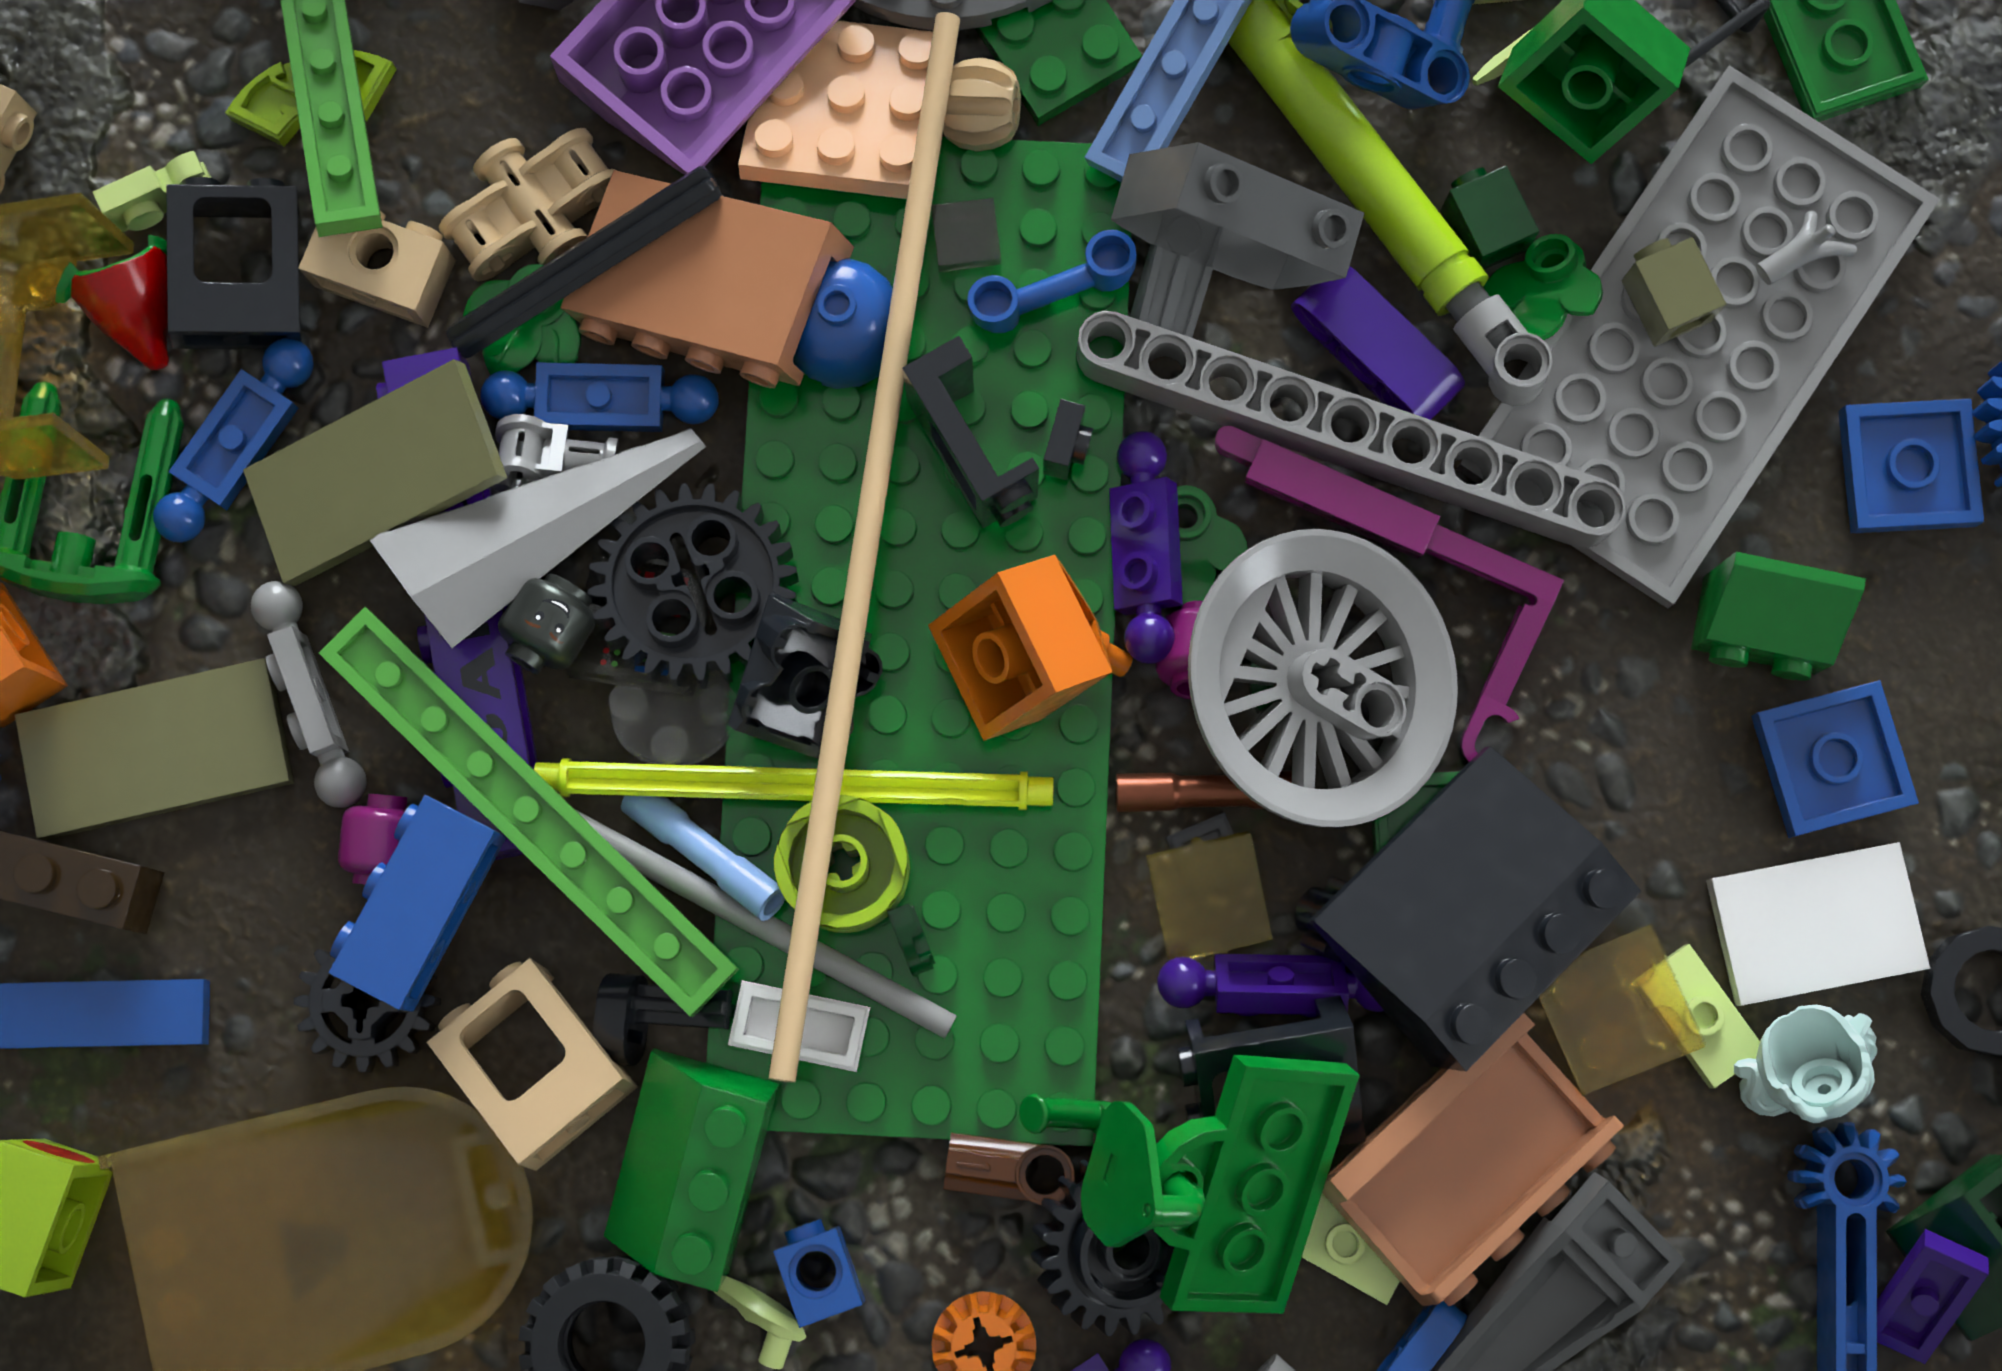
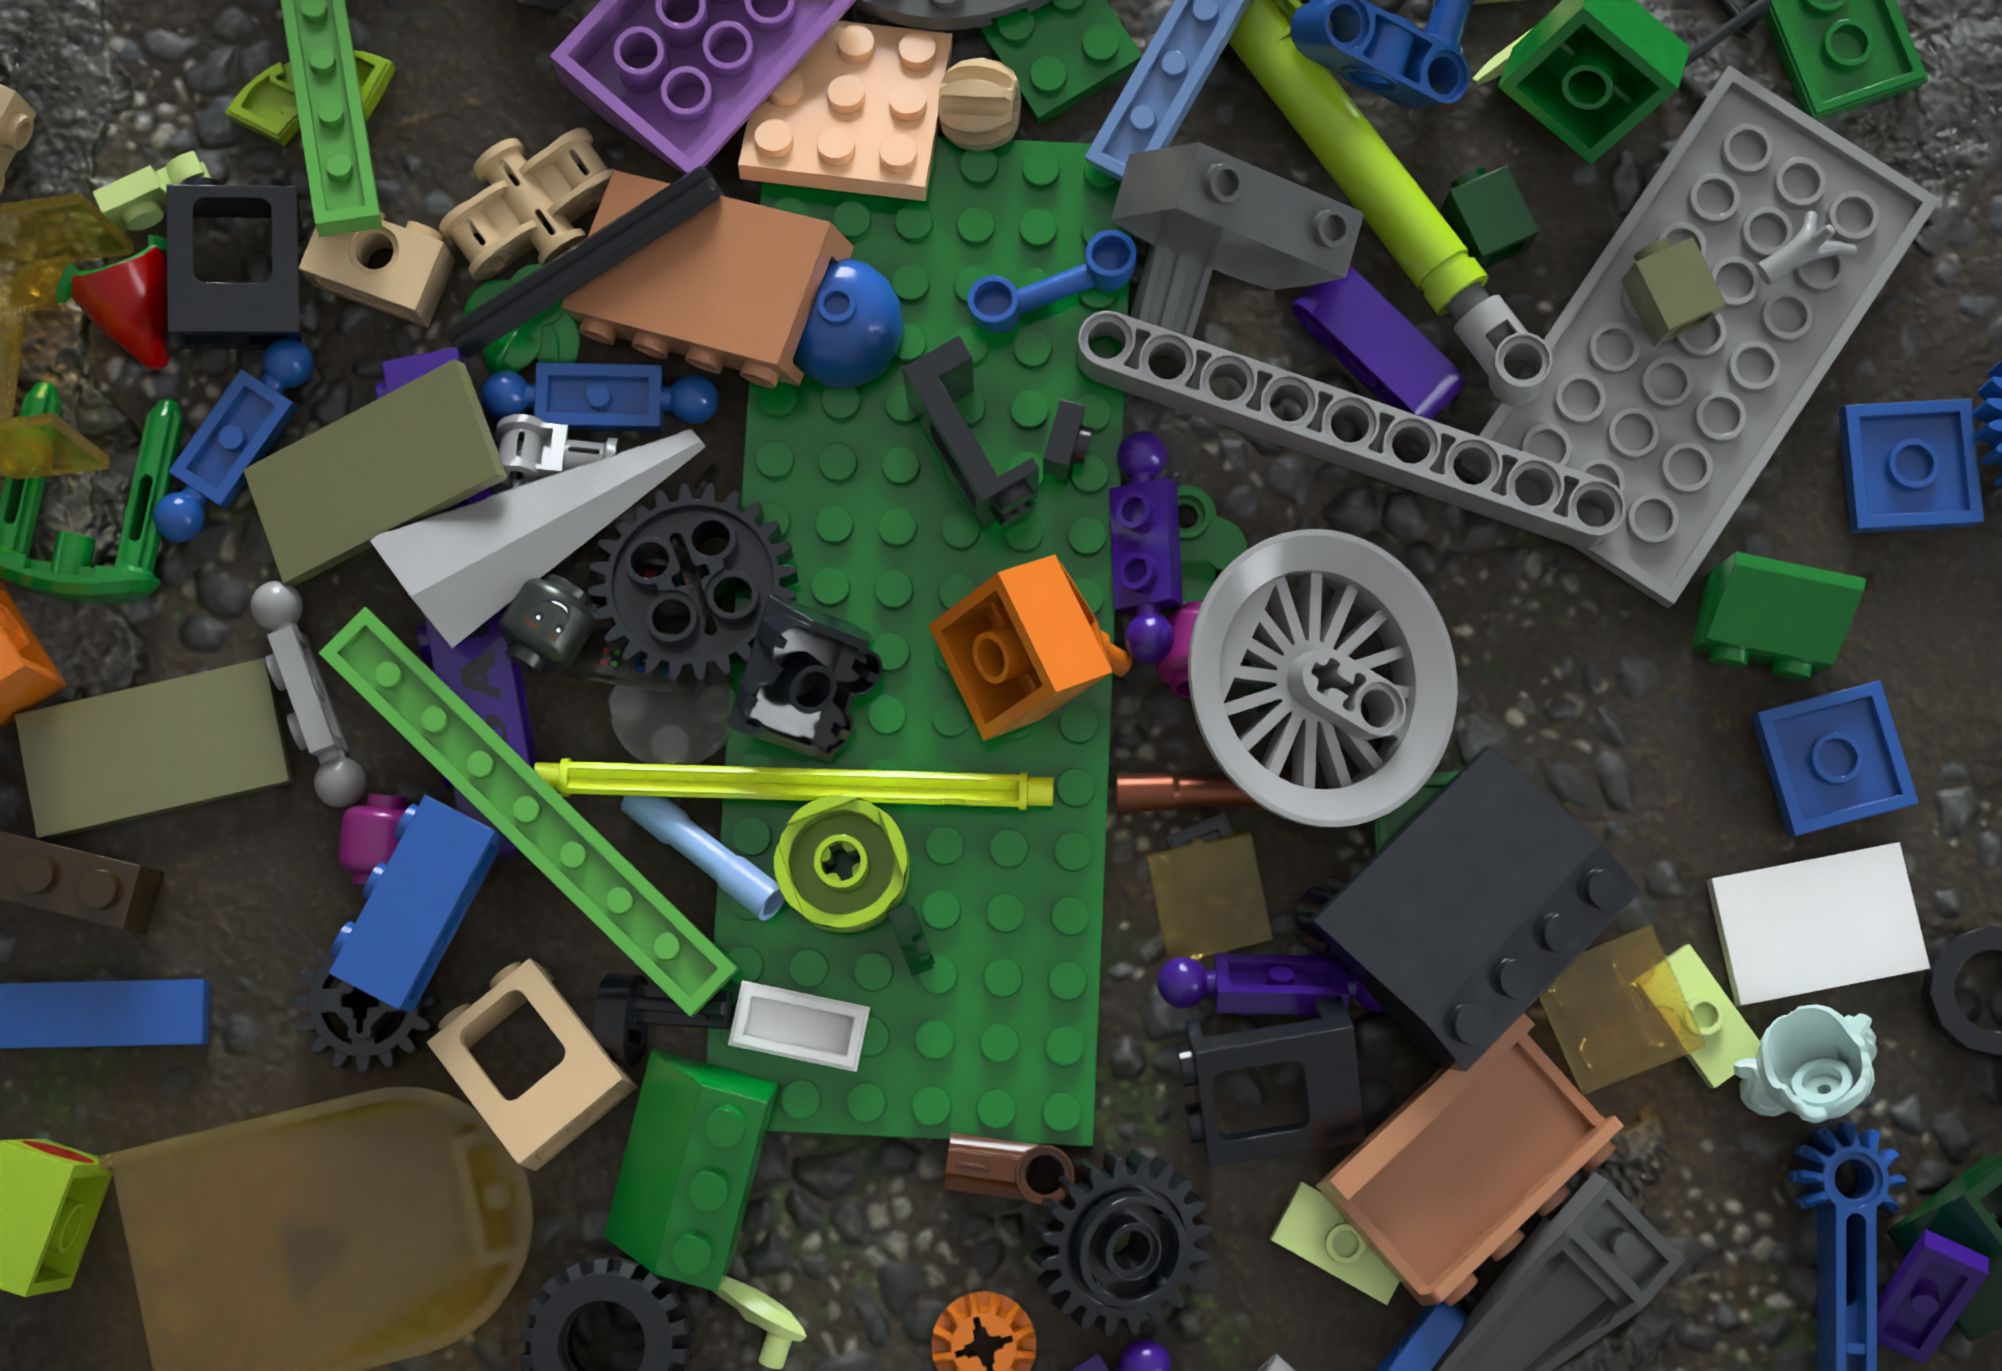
(778, 933): light grey piece -> none
(814, 1303): blue brick -> none
(863, 555): tan piece -> none
(966, 234): clear smoke tile -> none
(1246, 1182): green plate -> none
(1413, 533): magenta hinge -> none
(1548, 285): green plate -> none

